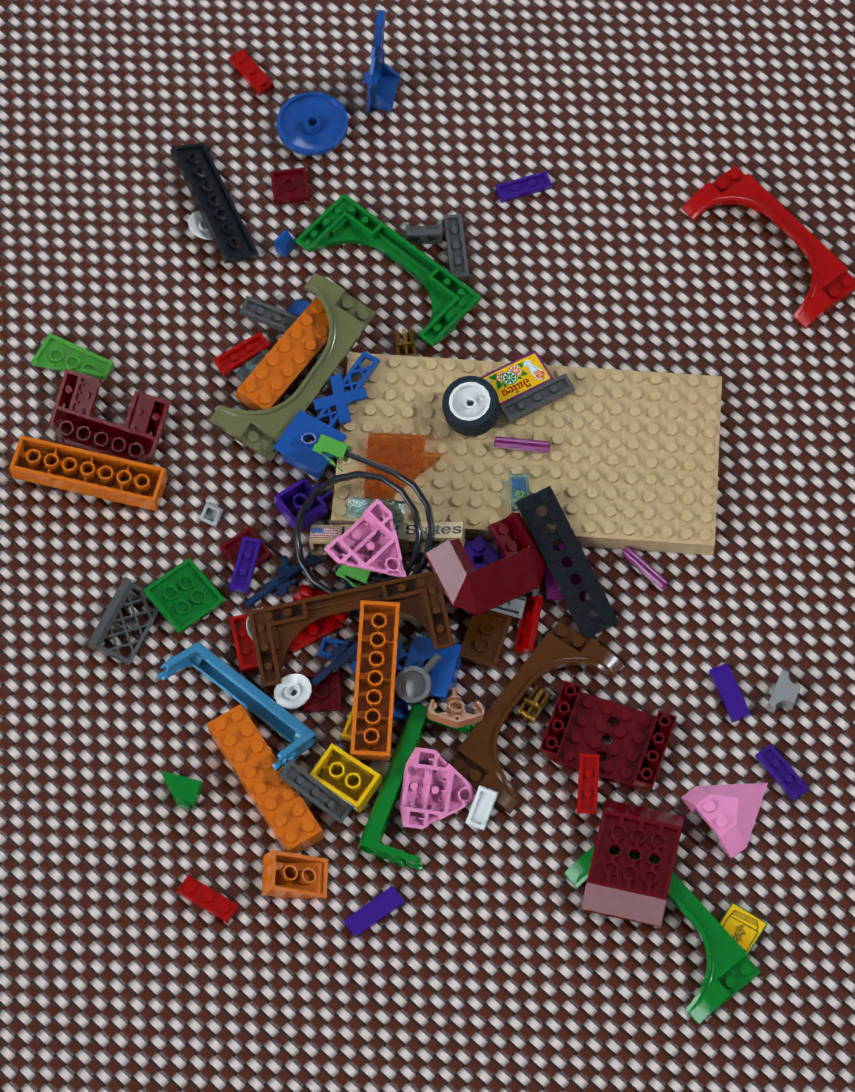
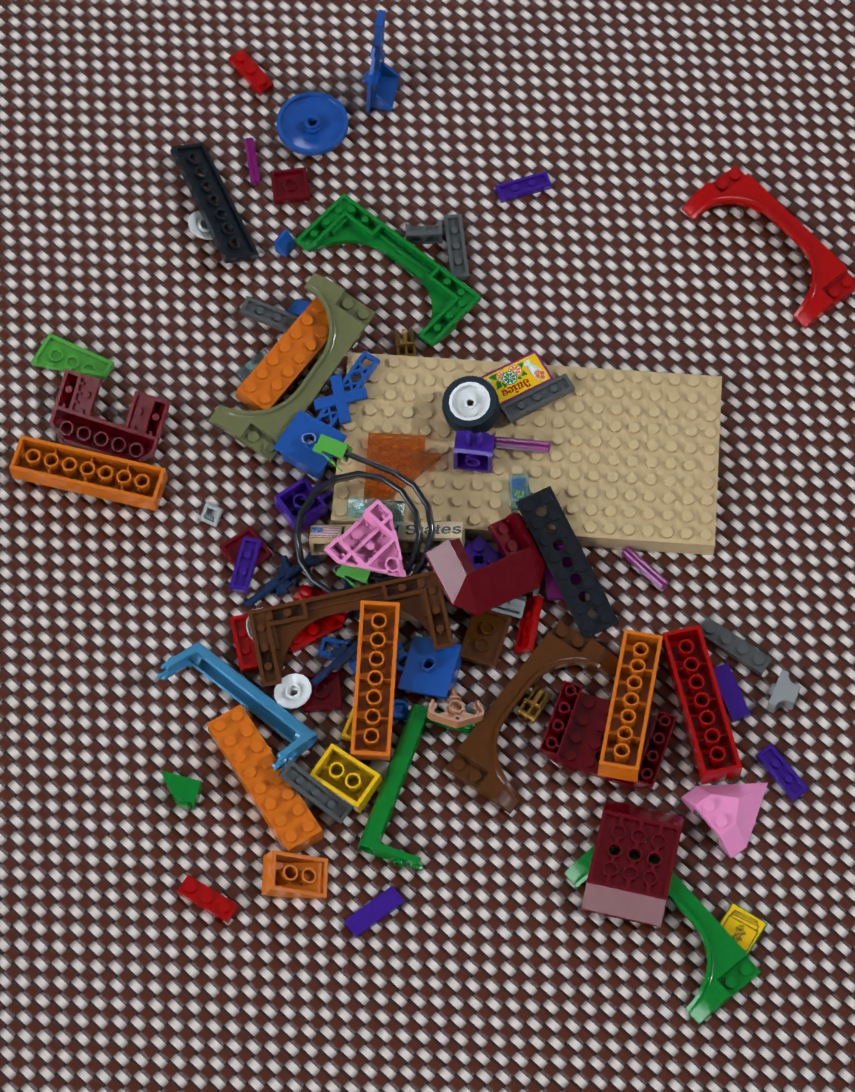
(109, 618): dark grey fence -> none
(184, 596): green plate -> none
(241, 353): red plate -> none
(252, 161): none -> magenta axle
(415, 683): dark grey piece -> none
(431, 789): bright pink wedge -> none
(474, 451): none -> dark purple hinge
(481, 807): white tile -> none
(588, 784): red plate -> none
(630, 705): none -> orange brick
(701, 704): none -> red brick
(735, 646): none -> dark grey plate

